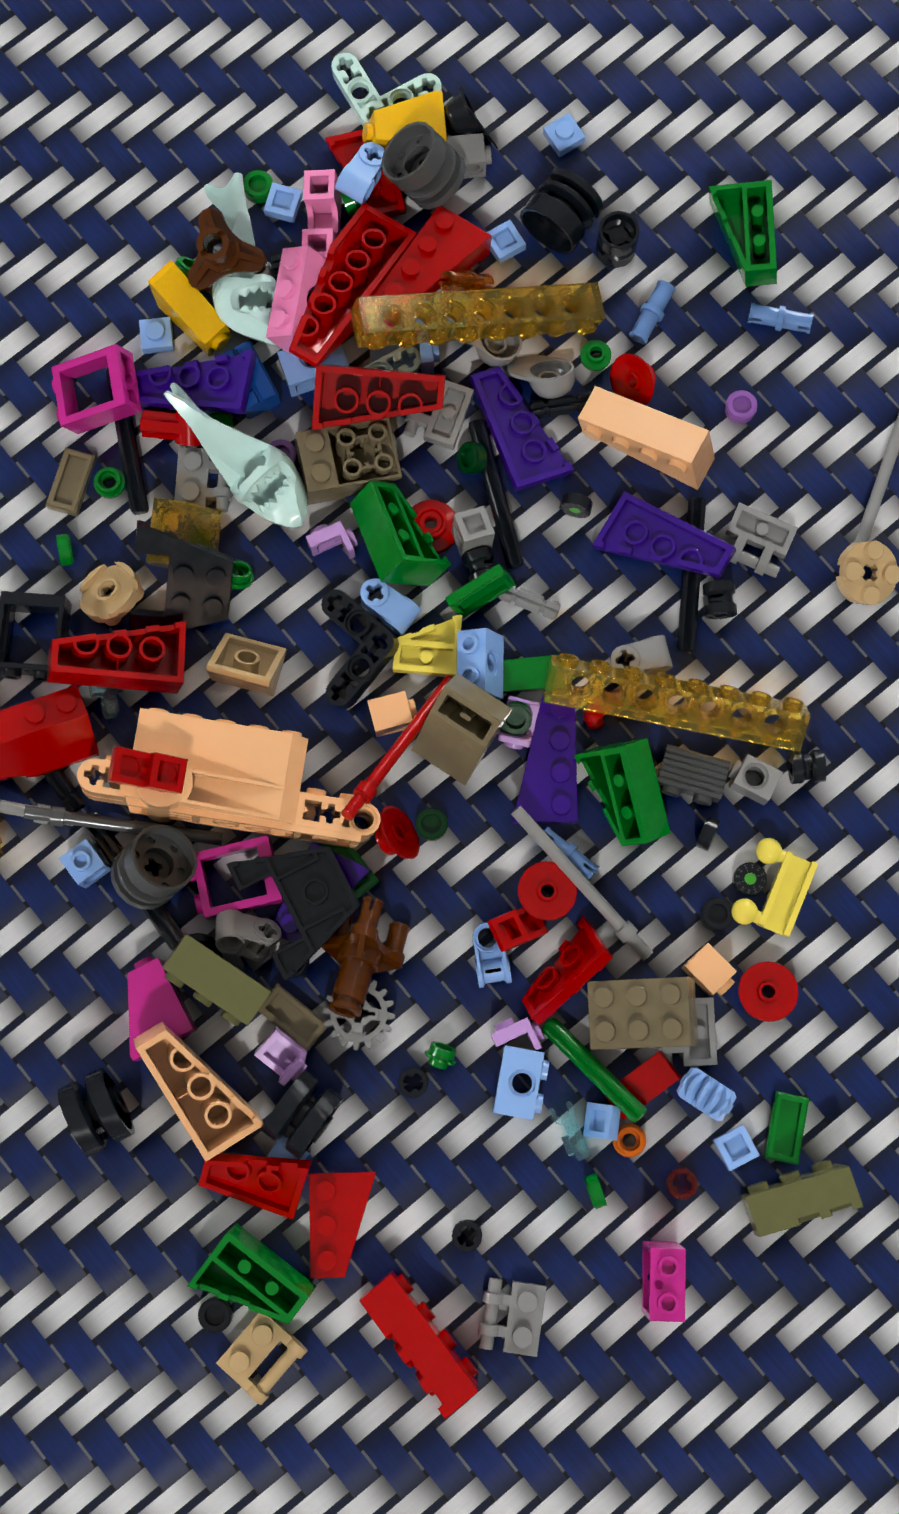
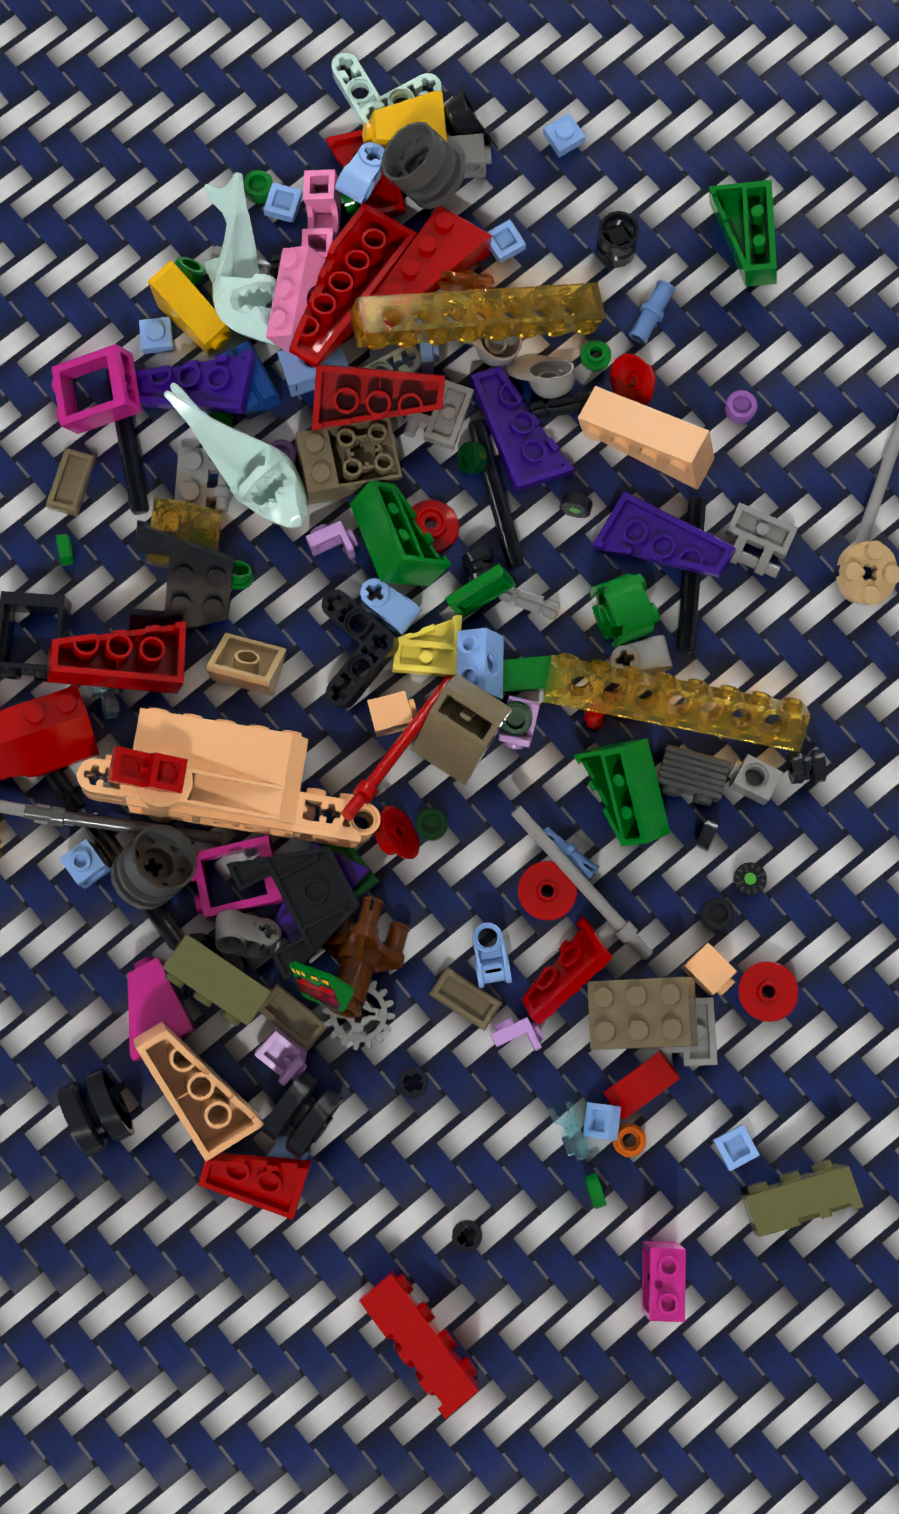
(103, 476): green plate -> none
(125, 593): tan plate -> none
(168, 426): red piece -> none
(215, 1314): black tile -> none
(232, 258): reddish brown wheel -> none
(252, 1348): tan plate -> none
(253, 1276): green wedge -> none
(322, 987): none -> slope
(335, 1217): red wing -> none
(440, 1055): green plate -> none
(465, 998): none -> dark tan tile
(472, 530): light grey brick -> none
(509, 1101): light blue brick -> none
(516, 929): red slope -> none
(523, 1319): light grey plate -> none
(551, 770): dark purple wing -> none
(561, 211): black wheel -> none
(594, 1069): green axle -> none
(624, 609): none -> green brick
(689, 1176): clear red bush -> none
(706, 1094): light blue gear -> none
(719, 599): black wheel -> none
(780, 318): medium blue pin -> none
(786, 890): light yellow gear -> none
(786, 1127): green tile -> none

